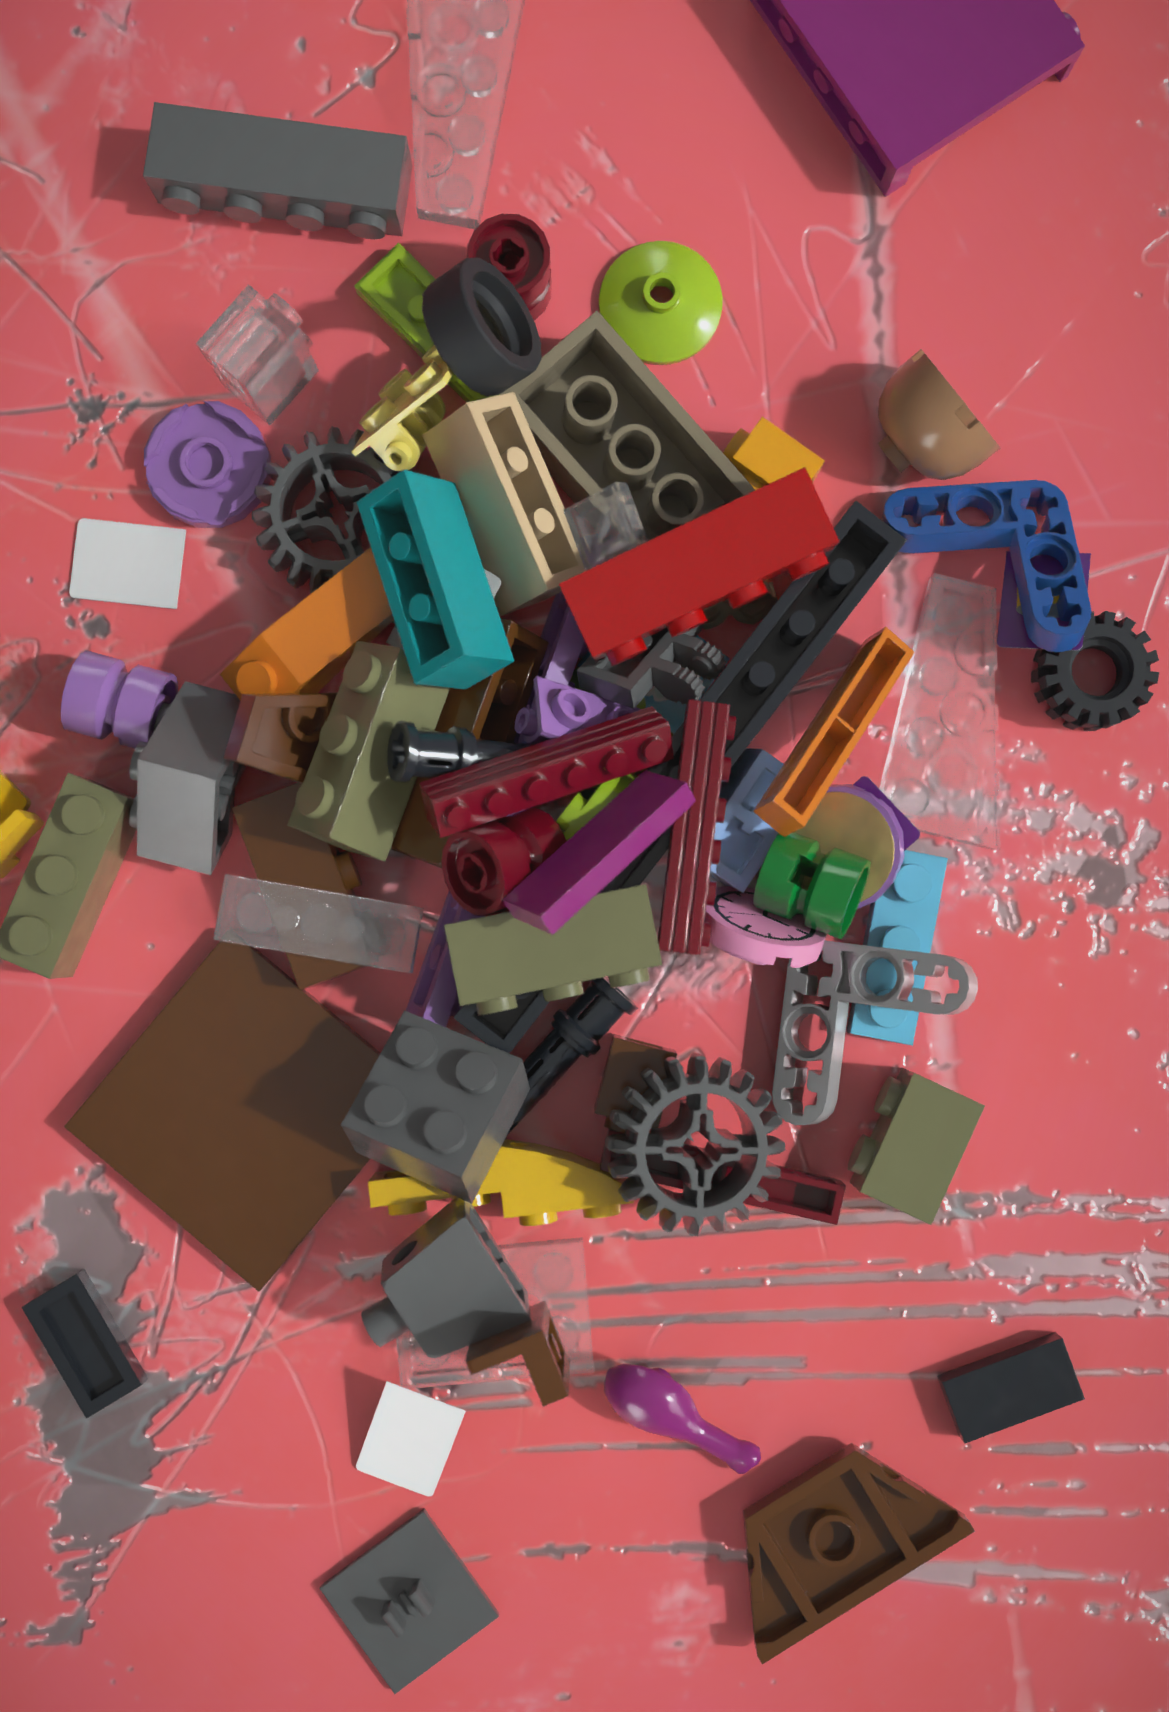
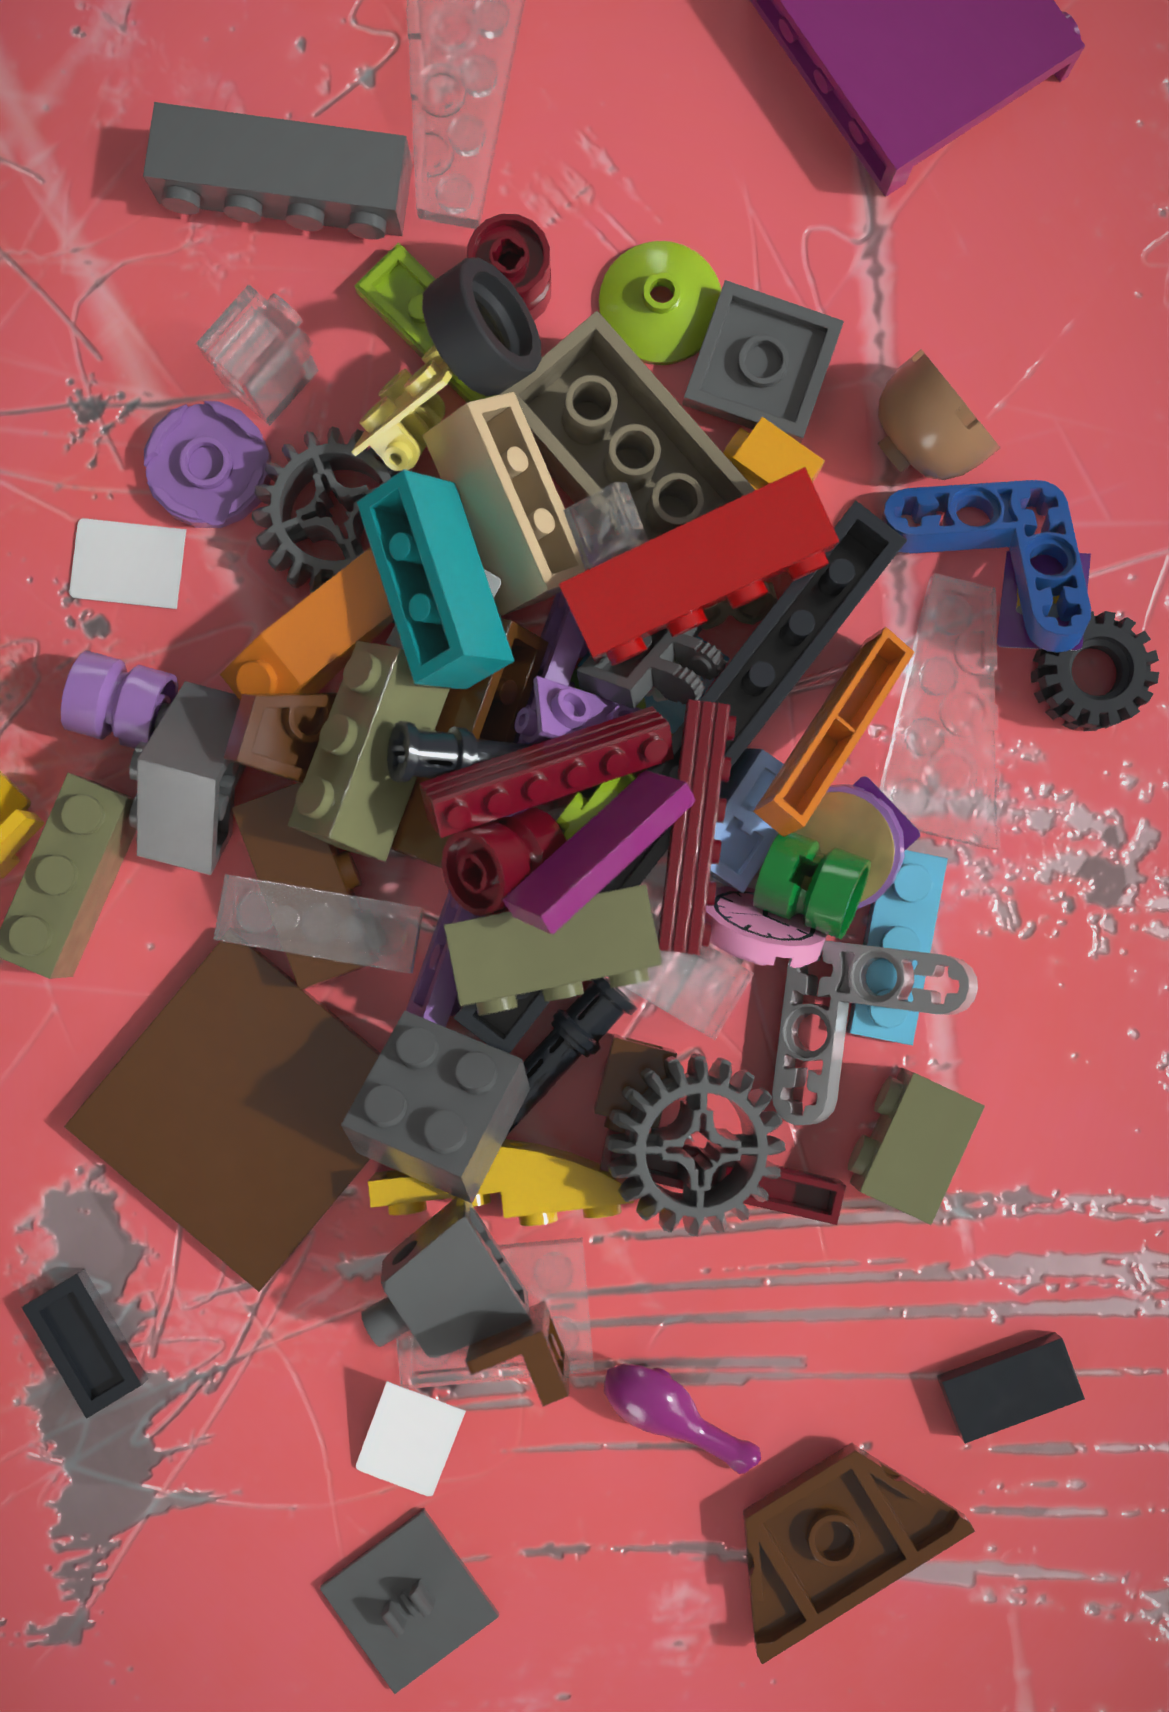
(695, 987): none -> clear brick
(762, 360): none -> dark grey plate

